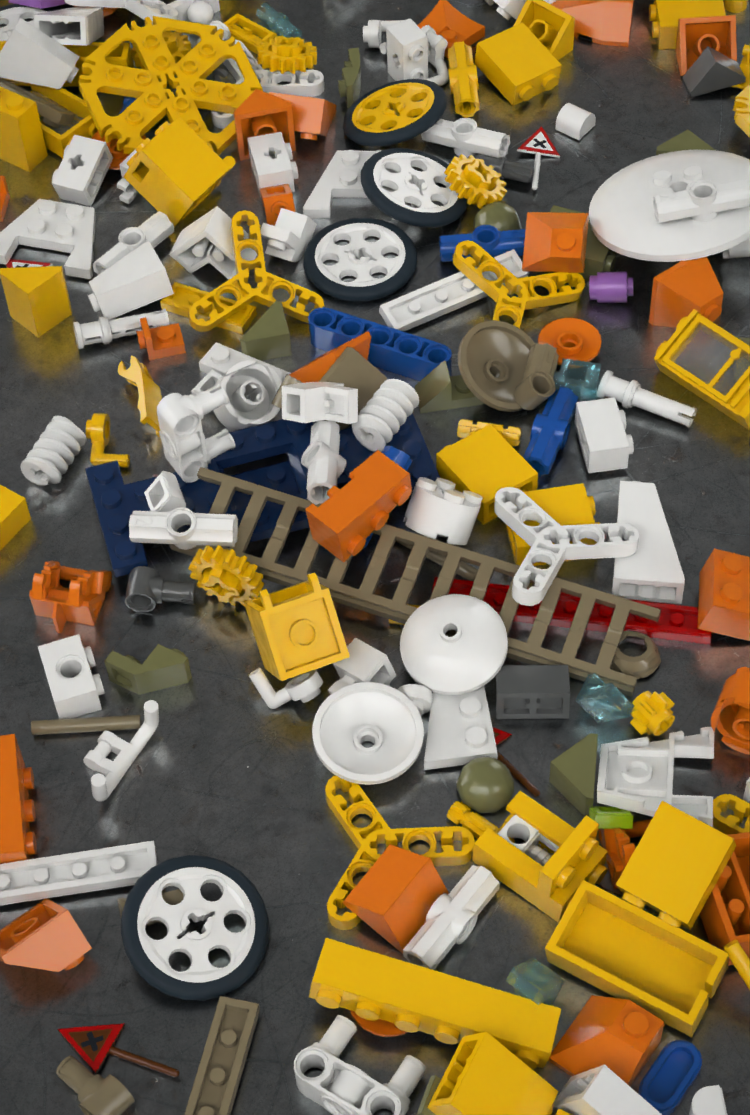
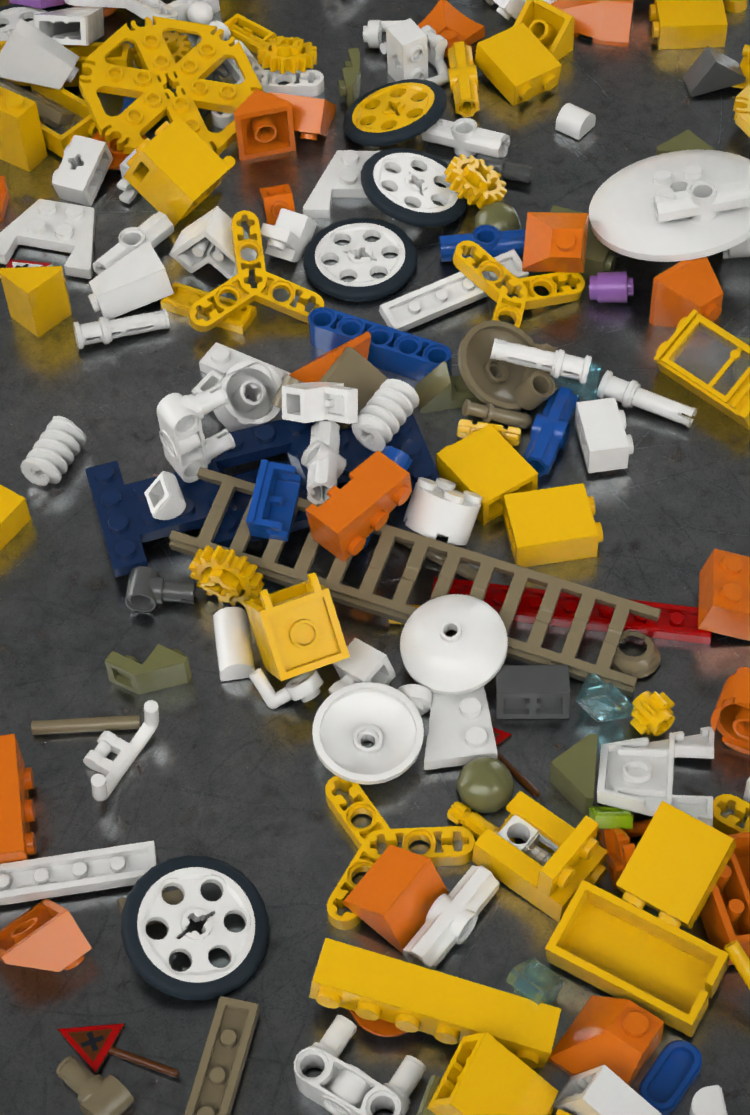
(75, 604): orange piece -> none
(77, 694): white brick -> none
(99, 432): yellow plate -> none
(148, 391): yellow arm -> none
(160, 341): orange bracket -> none
(163, 527): white piece -> none
(233, 643): none -> white brick
(268, 336): olive slope -> none
(271, 161): white brick -> none
(274, 501): none -> blue hinge
(277, 22): clear light blue pin -> none
(489, 412): none -> dark tan piece
(539, 145): piece -> none
(549, 531): white piece -> none
(554, 362): none -> white pin
(572, 339): orange dish -> none
(654, 569): white slope -> none
(699, 32): orange slope -> none

